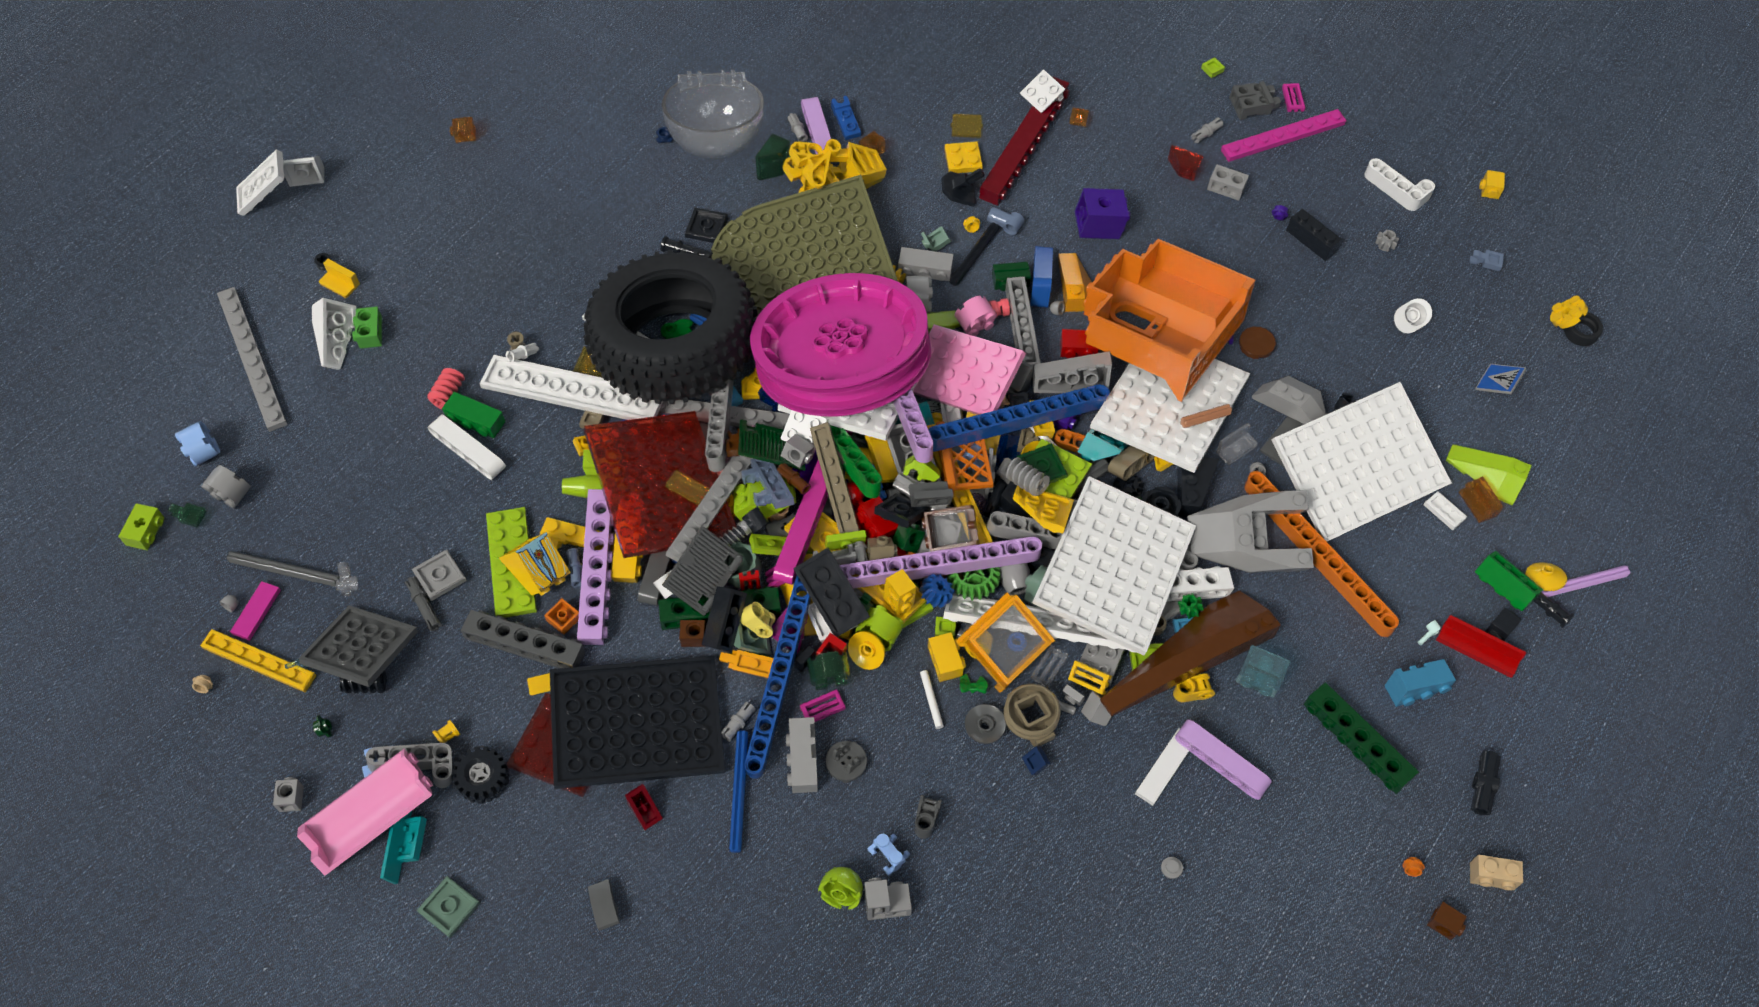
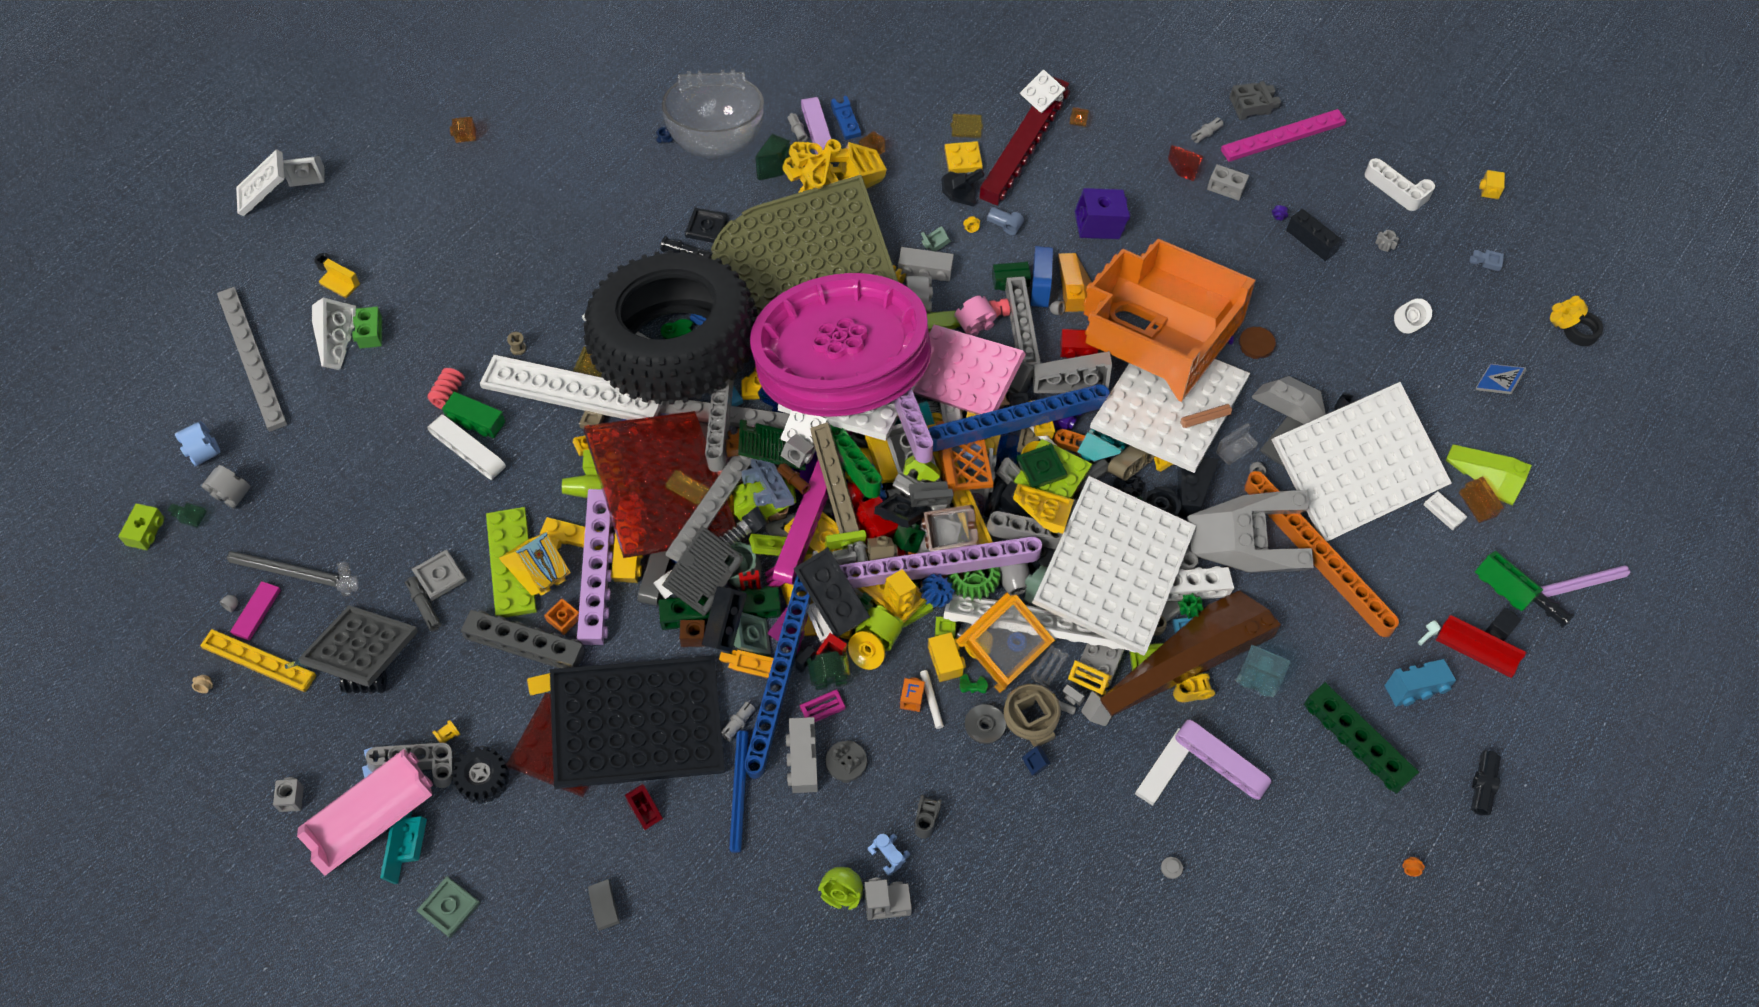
(322, 726): dark green plate -> none
(521, 352): white axle -> none
(574, 567): sand blue pin -> none
(758, 619): light yellow piece -> none
(912, 694): none -> orange brick
(974, 254): black axle -> none
(1027, 477): light grey piece -> none
(1212, 67): lime plate -> none
(1293, 106): dark pink tile -> none
(1447, 921): reddish brown brick -> none
(1496, 872): tan brick -> none
(1547, 576): yellow dish -> none

